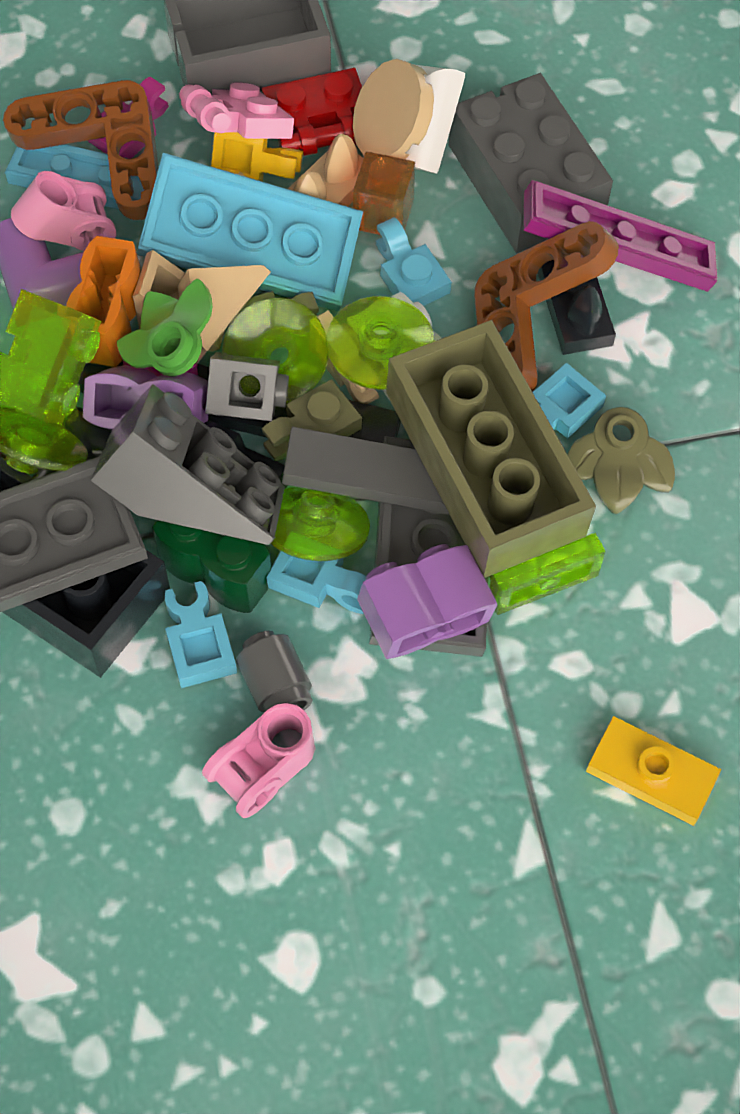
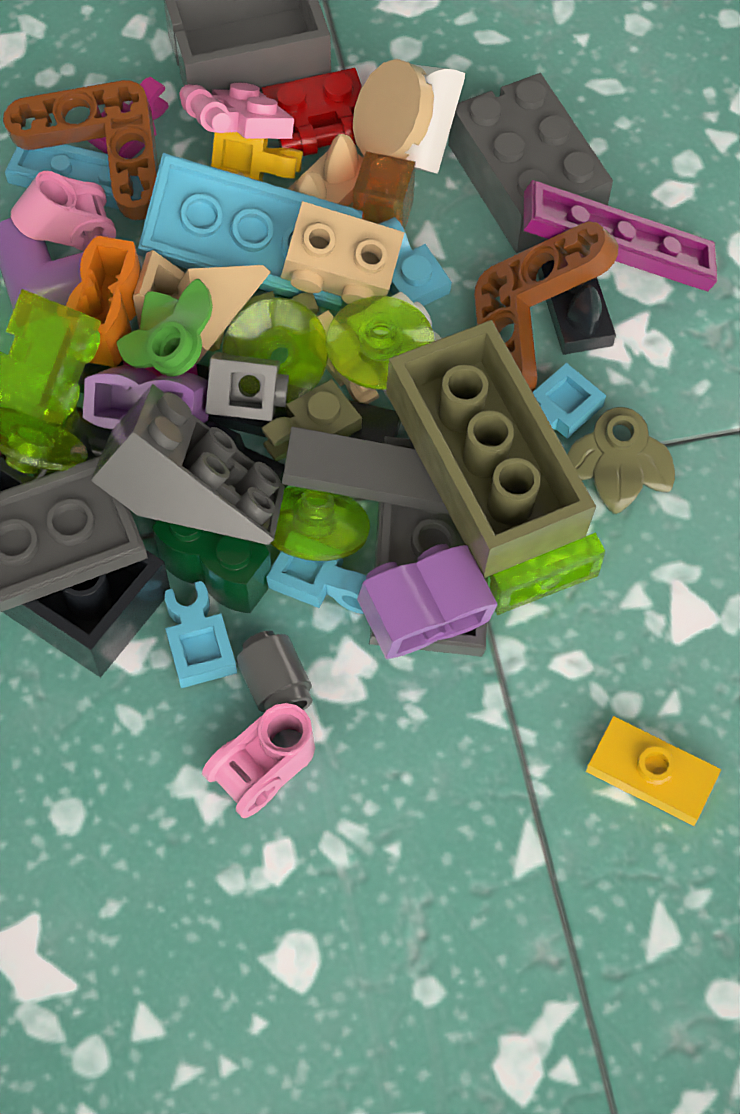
(341, 254): none -> tan brick

